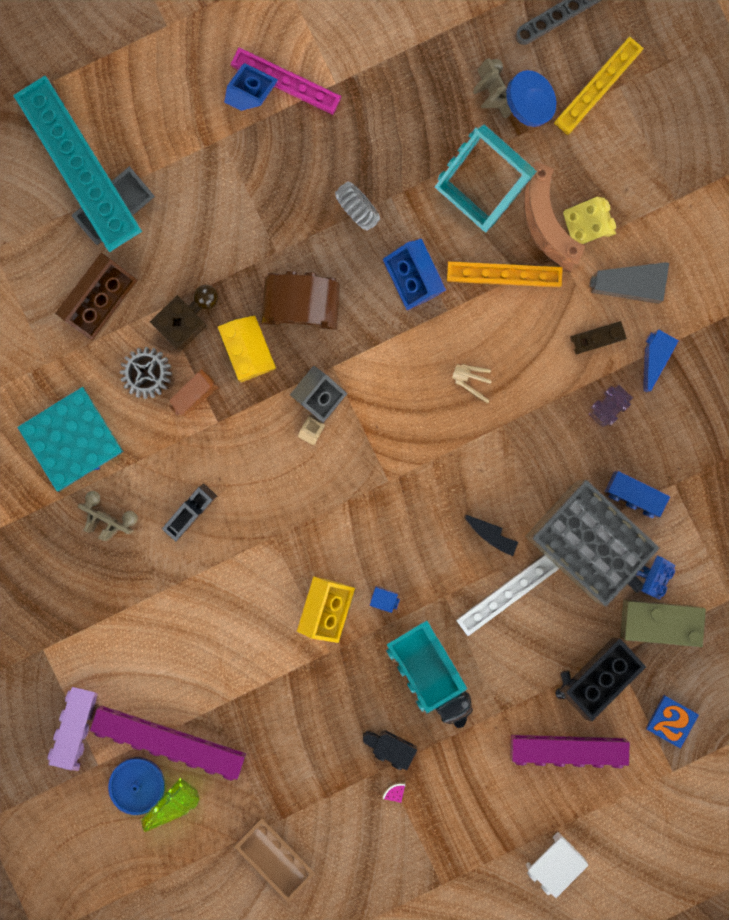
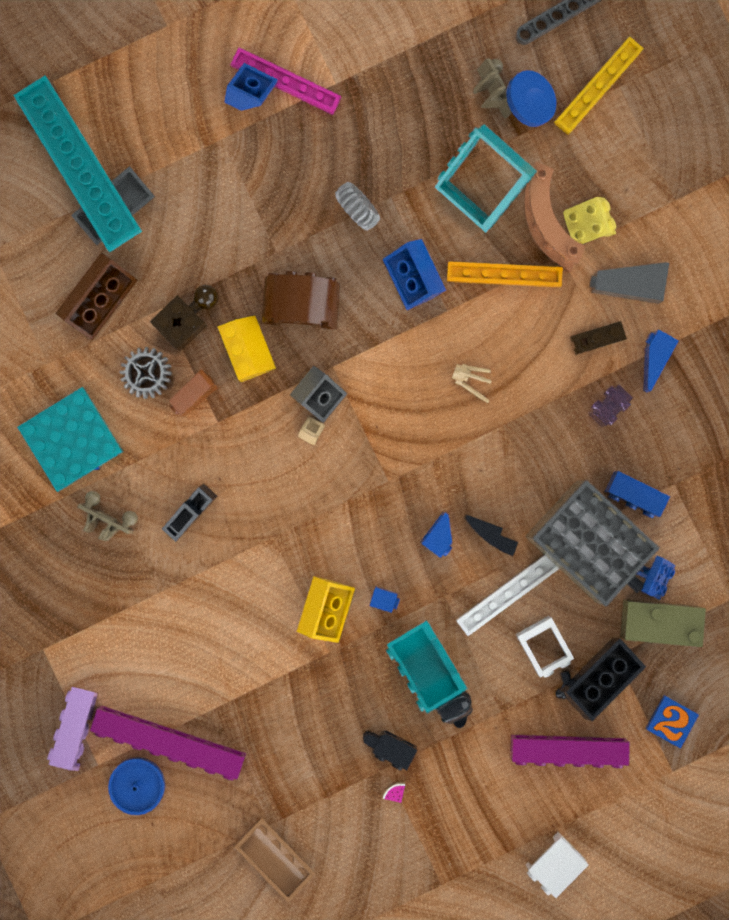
(172, 805): clear neon green slope -> none
(439, 536): none -> blue slope
(534, 630): none -> white window

